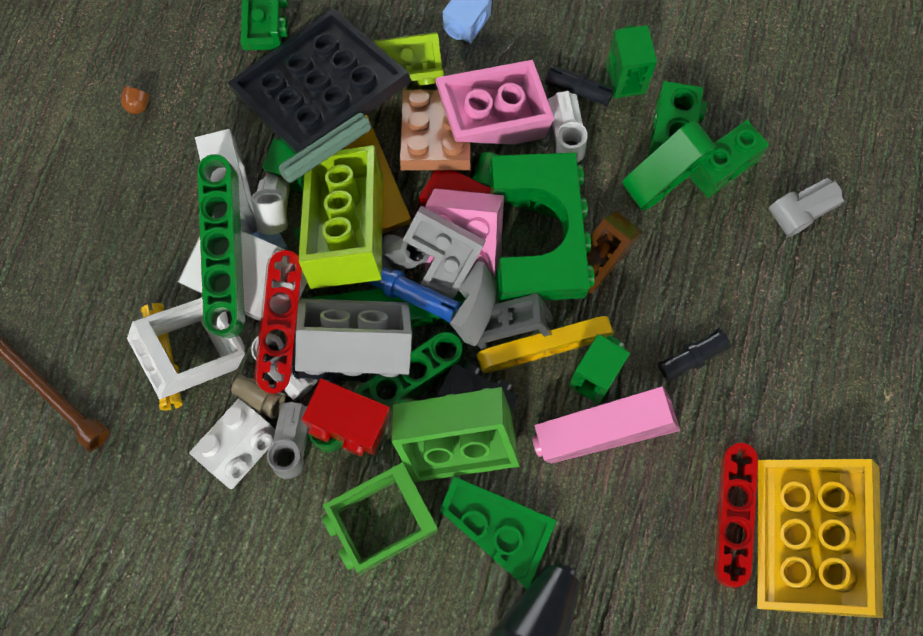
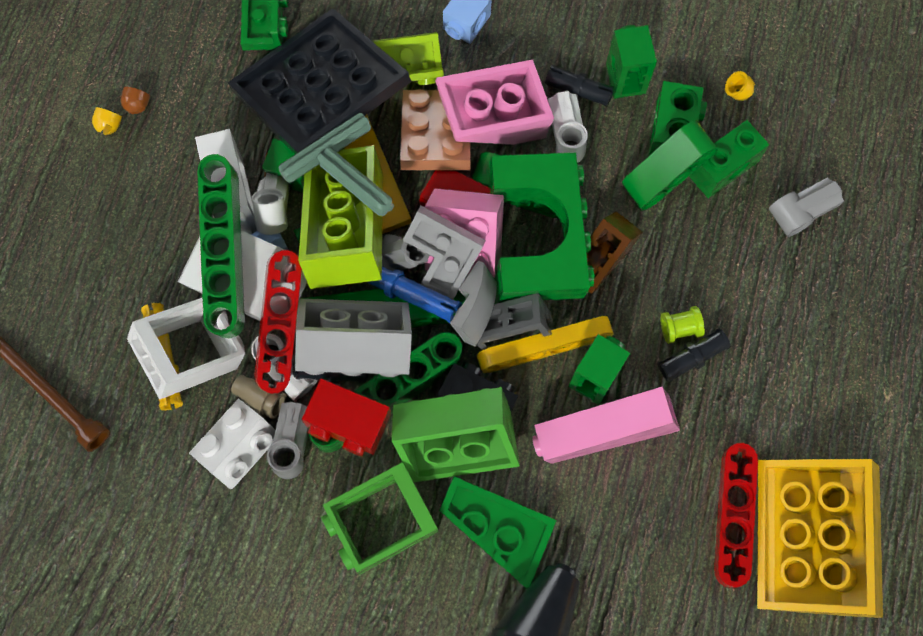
(105, 121): none -> yellow hinge
(355, 182): none -> sand green axle
(682, 324): none -> lime bush
(742, 82): none -> yellow hinge

